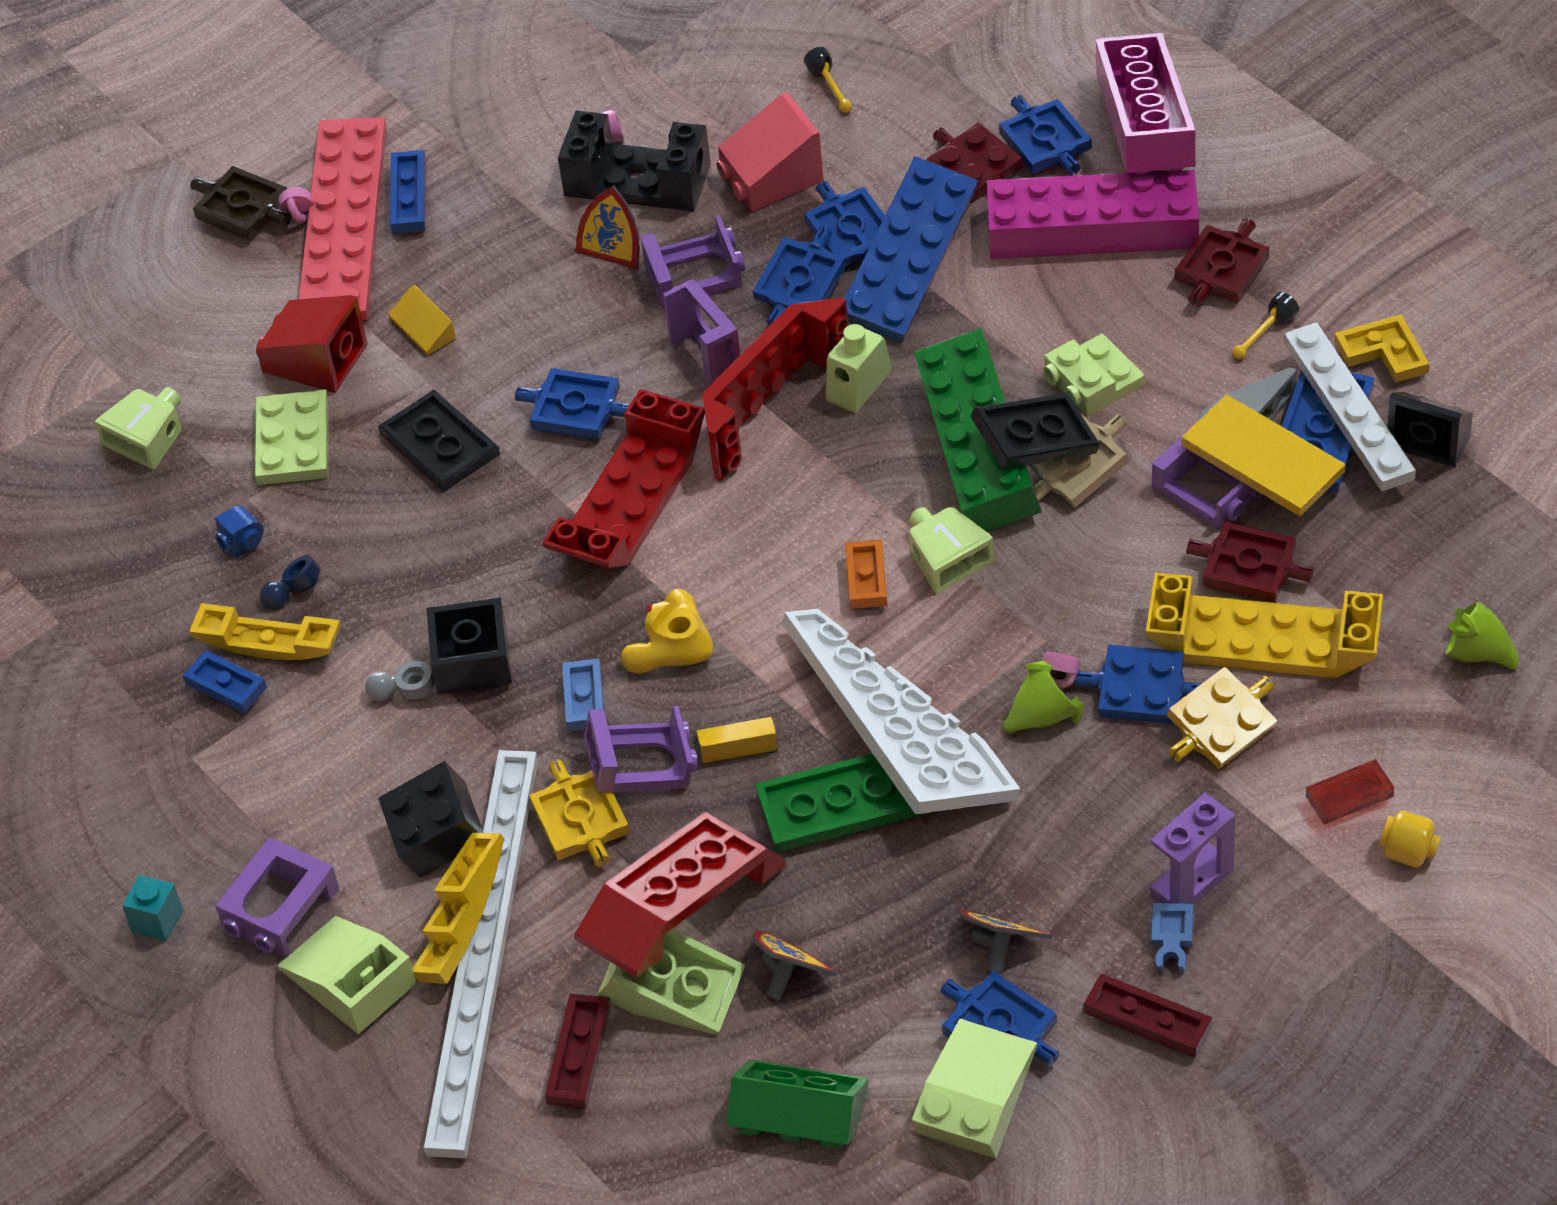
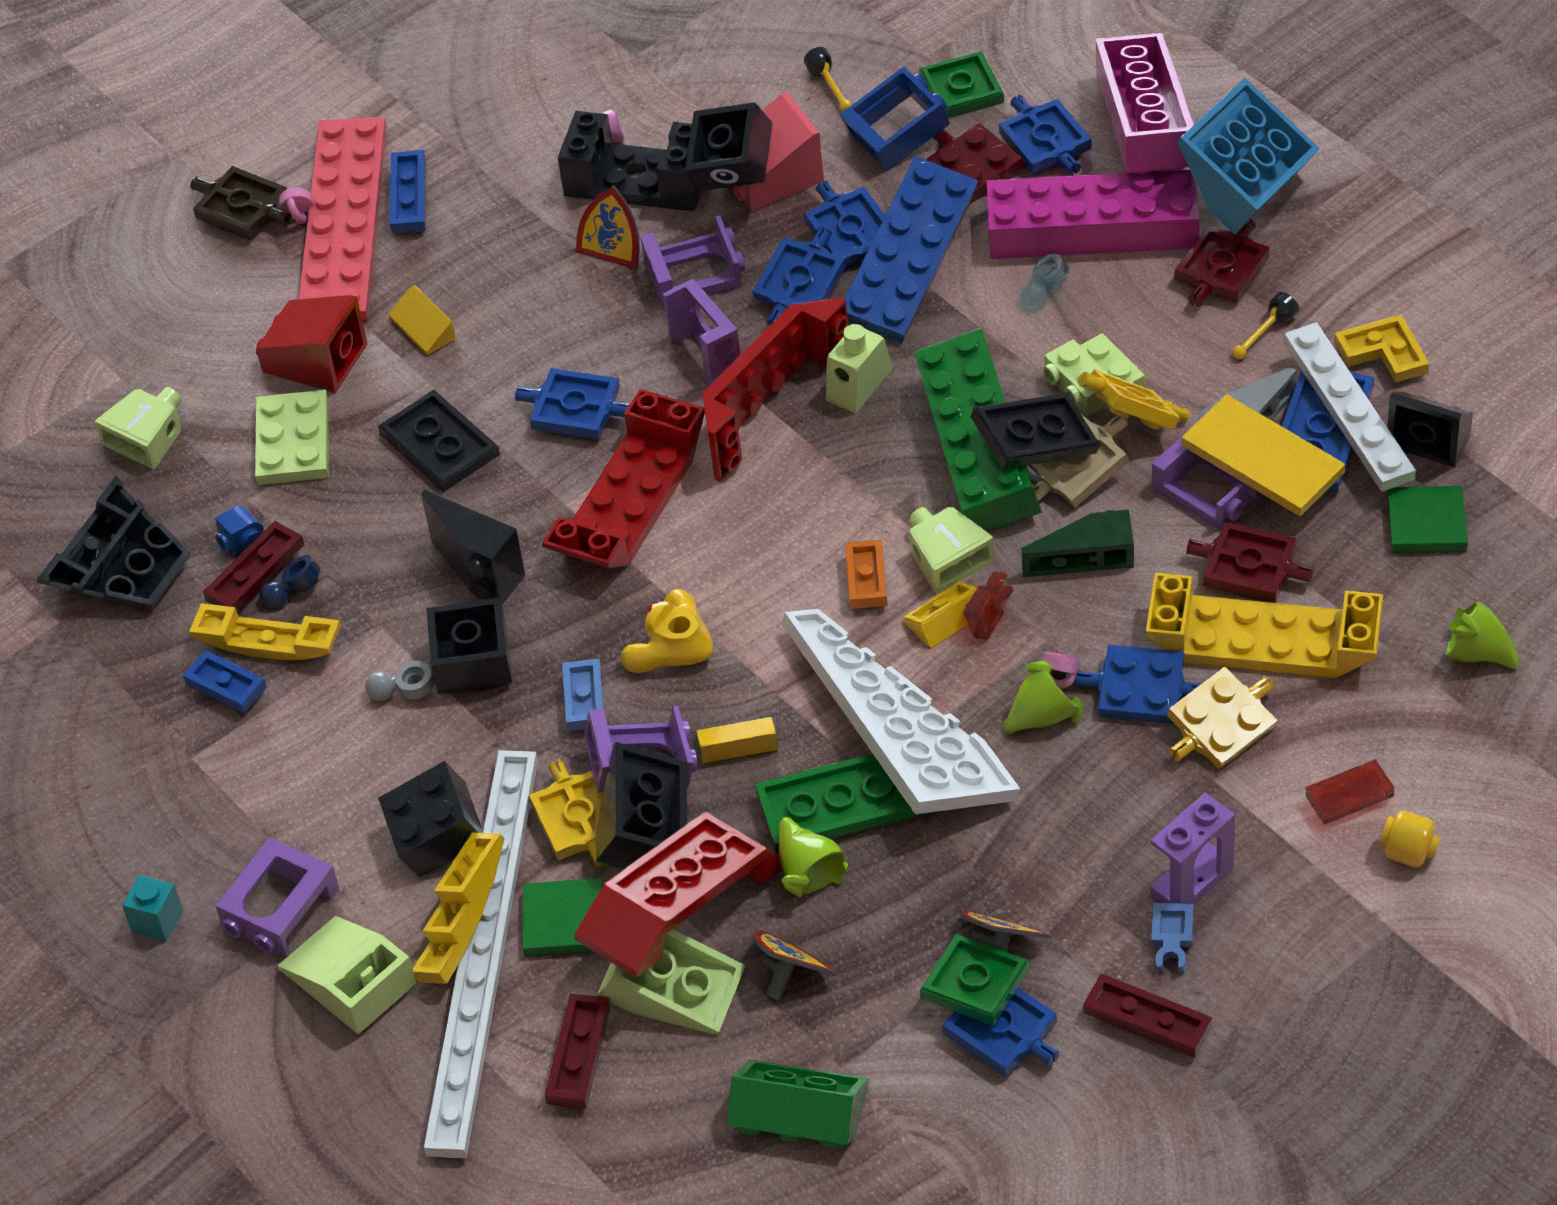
(118, 553): none -> black wedge
(254, 566): none -> dark red plate
(475, 546): none -> black slope
(554, 913): none -> green tile
(640, 804): none -> black slope
(729, 146): none -> black brick
(808, 859): none -> lime hat
(881, 101): none -> blue window
(941, 615): none -> yellow slope
(963, 83): none -> green tile
(974, 979): none -> green tile
(974, 1088): yellowish green slope -> none
(985, 607): none -> clear red plate
(1049, 274): none -> clear light blue plate
(1084, 545): none -> dark green slope
(1132, 399): none -> yellow plate
(1243, 154): none -> dark azure slope
(1427, 519): none -> green tile

